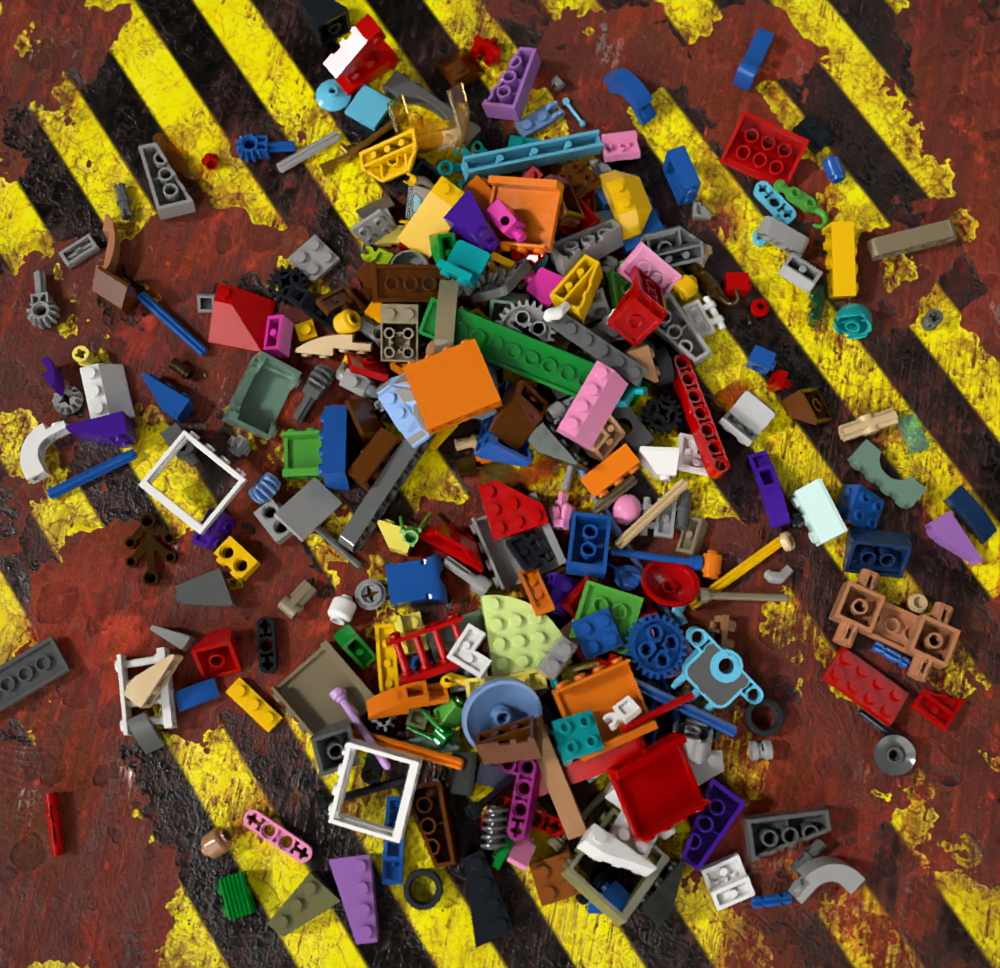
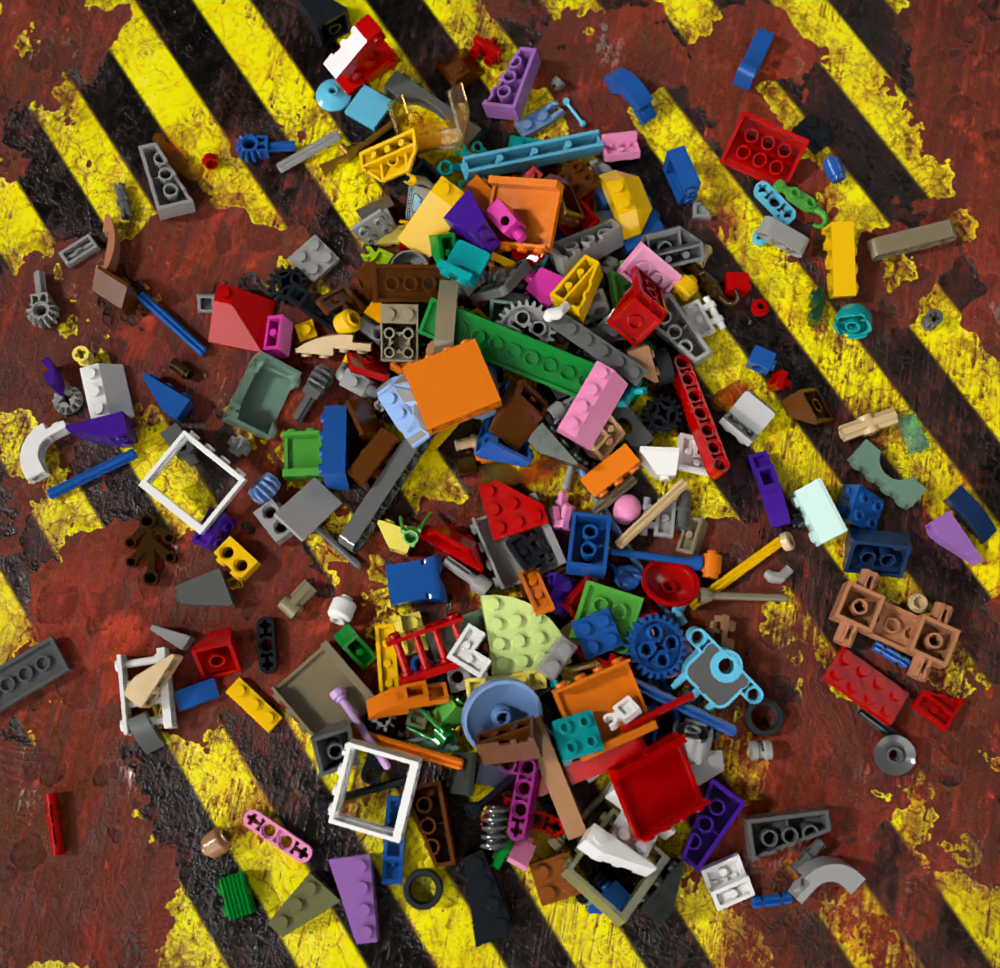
(362, 590): light grey gear -> none
(452, 679): yellow arm -> none
(800, 273): light grey brick -> none

